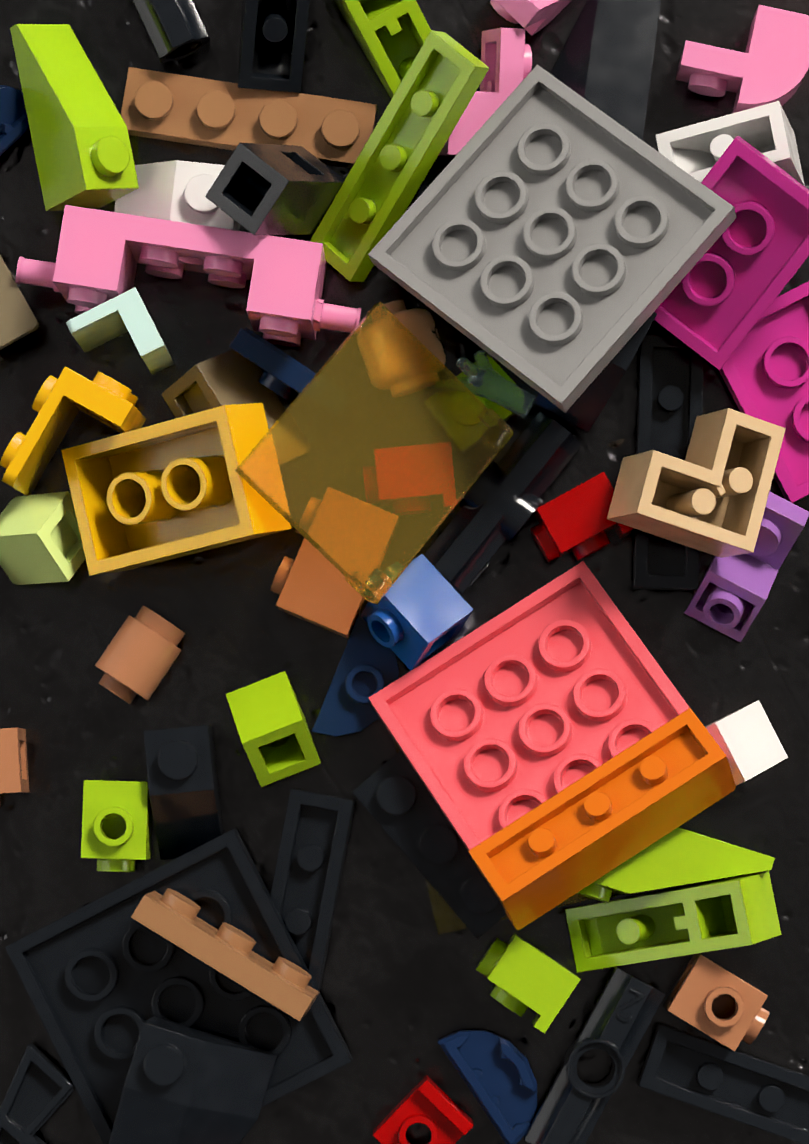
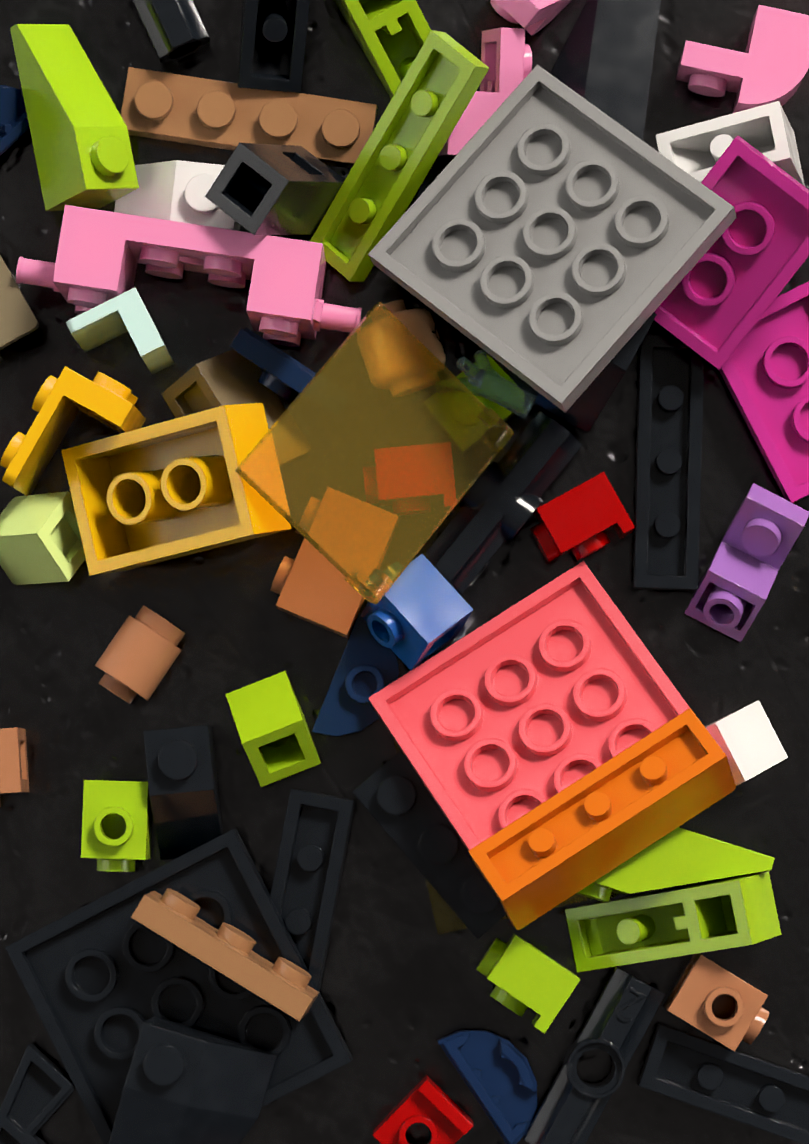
(711, 497): tan brick -> none

